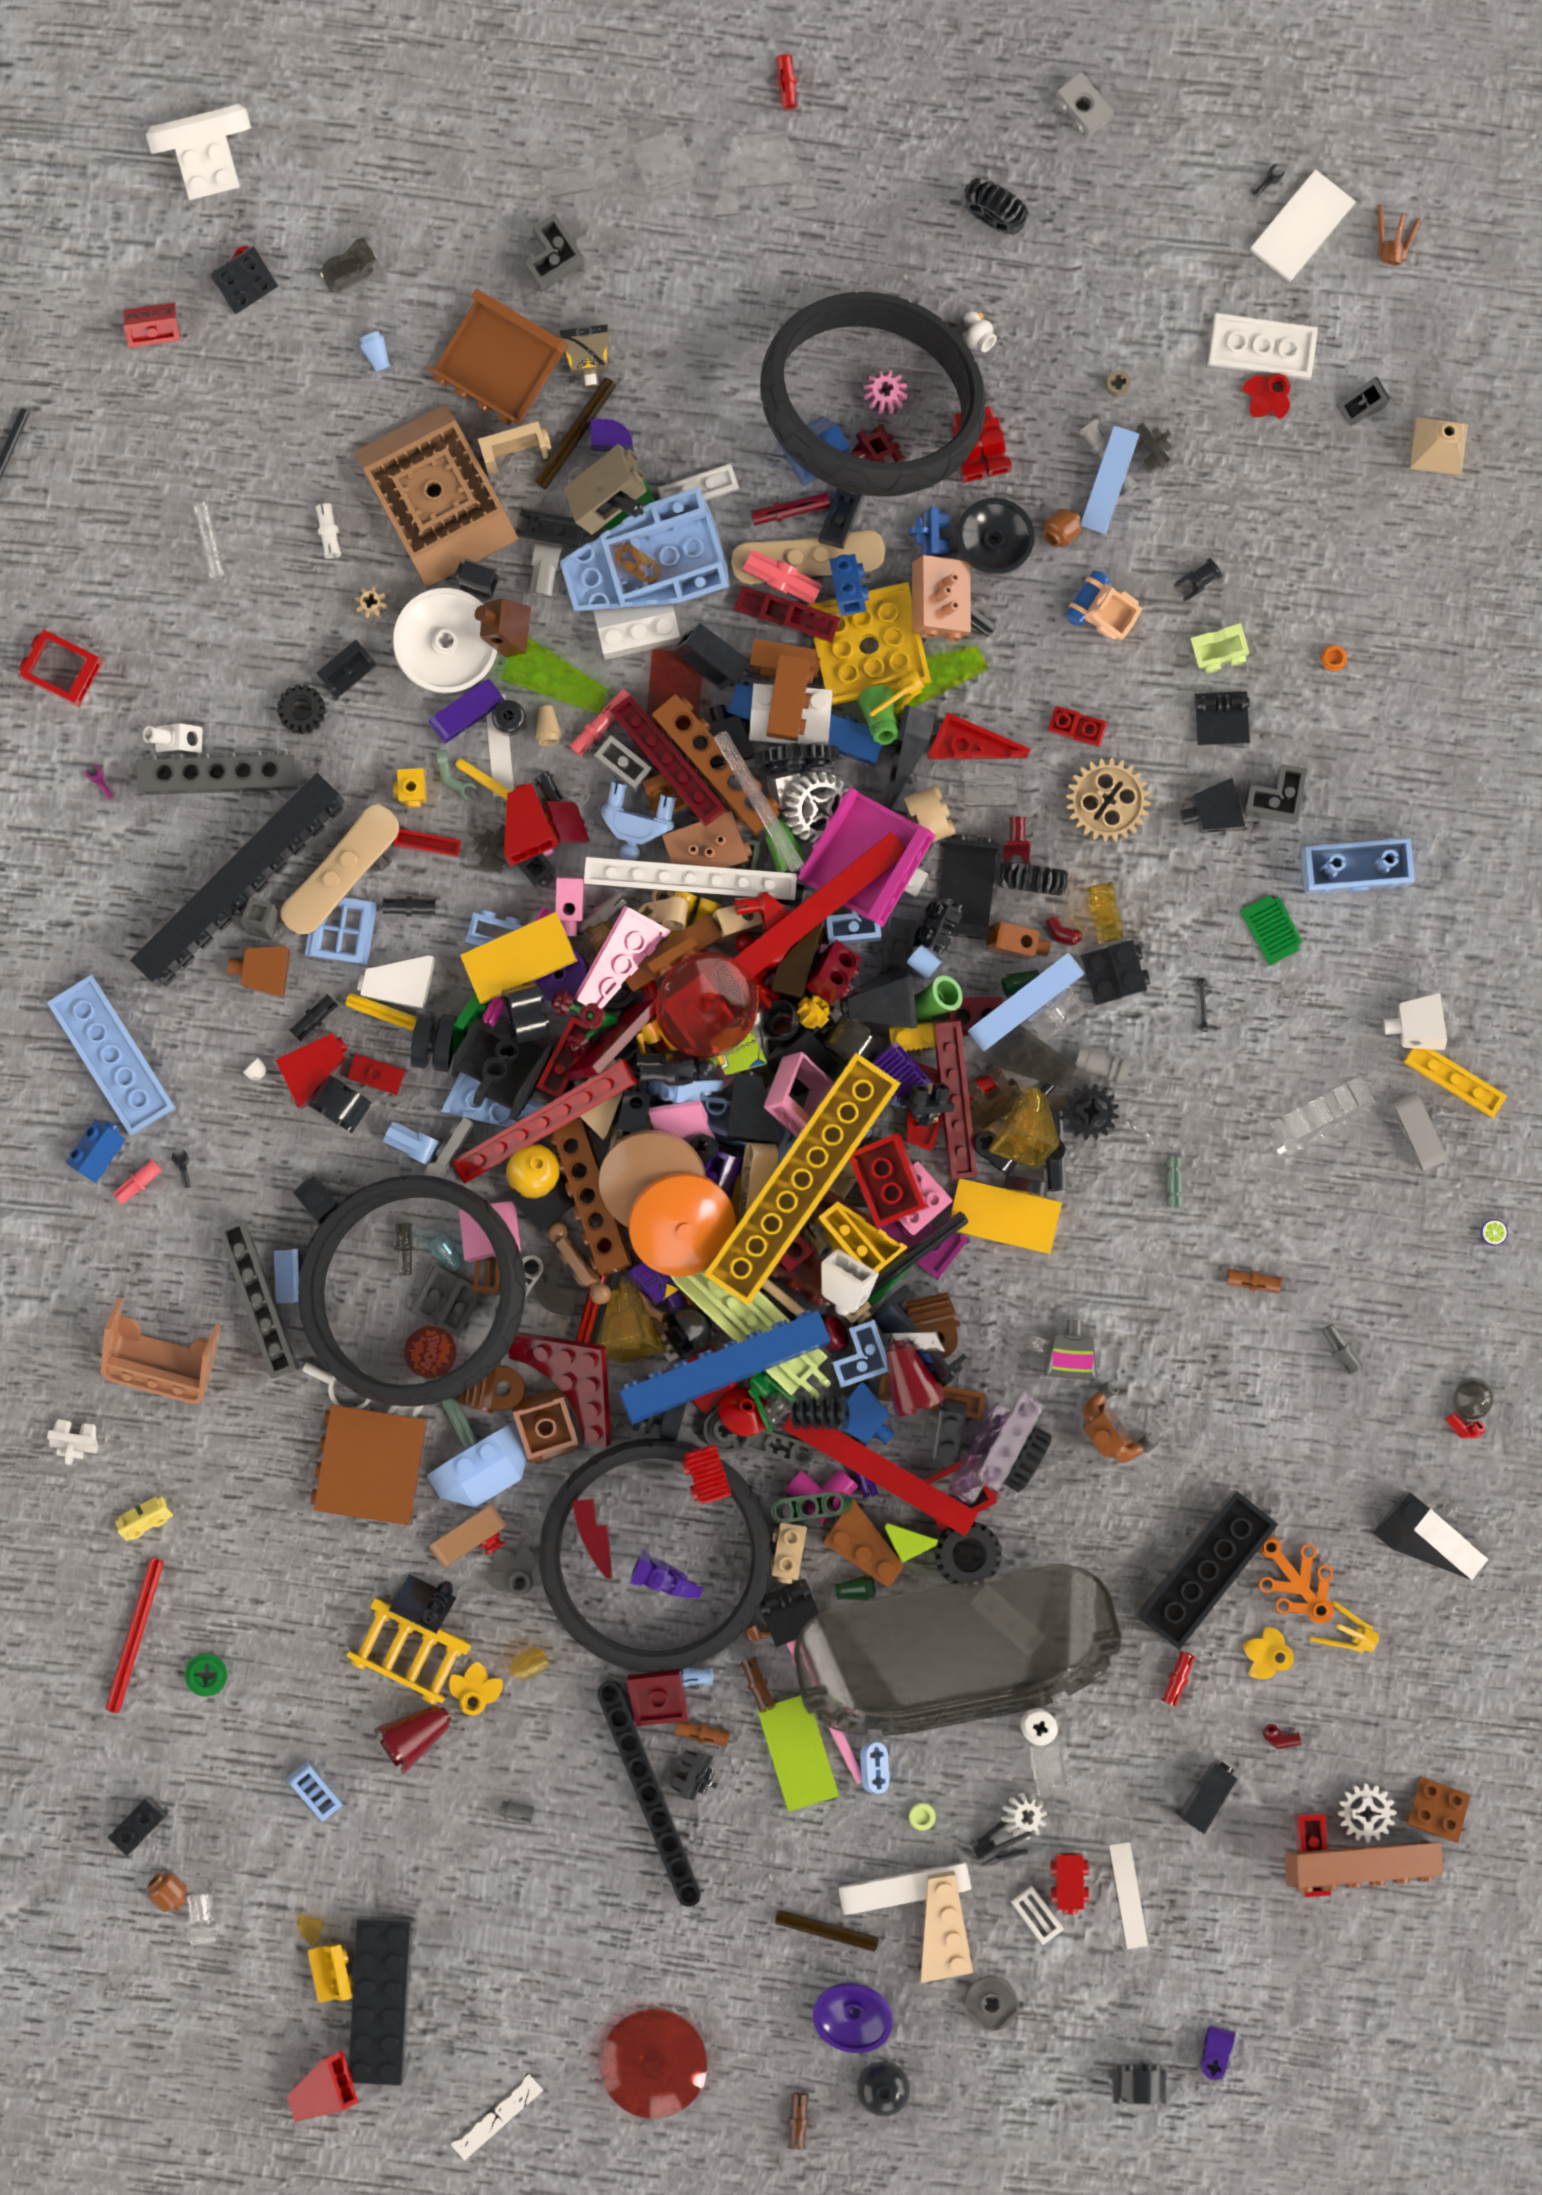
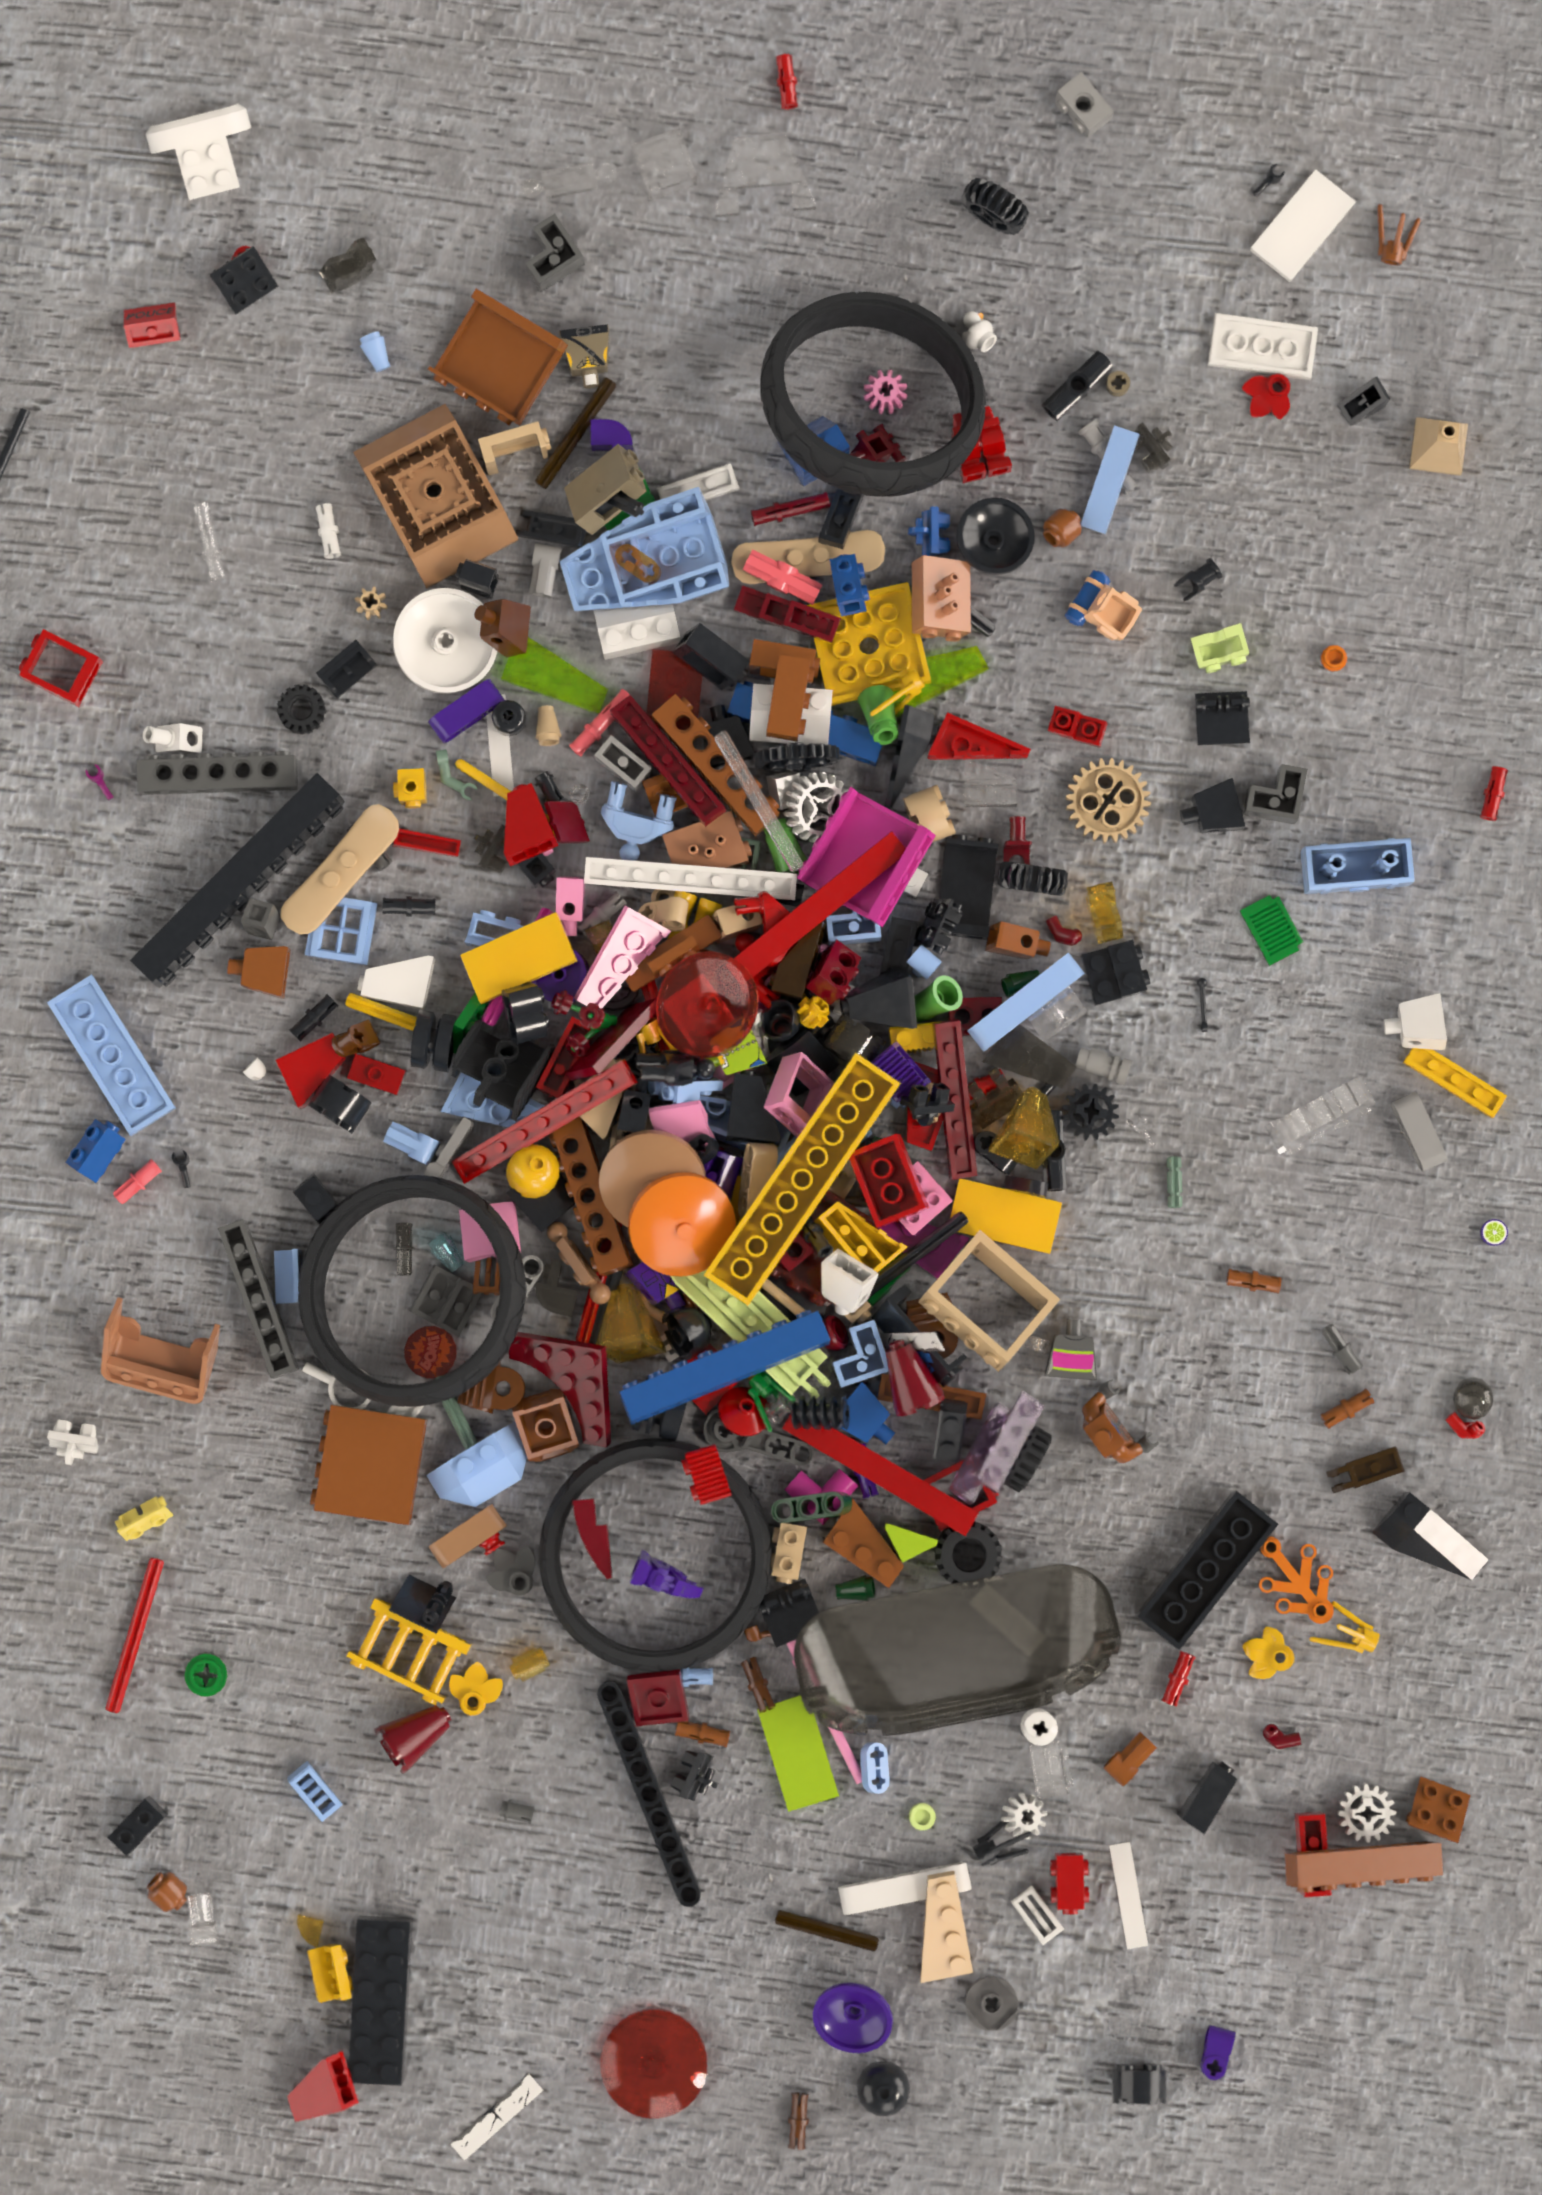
(356, 1040): none -> reddish brown piece
(1010, 1272): none -> tan window
(1088, 374): none -> black piece
(1125, 1764): none -> dark orange piece
(1347, 1408): none -> dark orange pin
(1368, 1469): none -> dark brown hinge
(1494, 793): none -> red pin

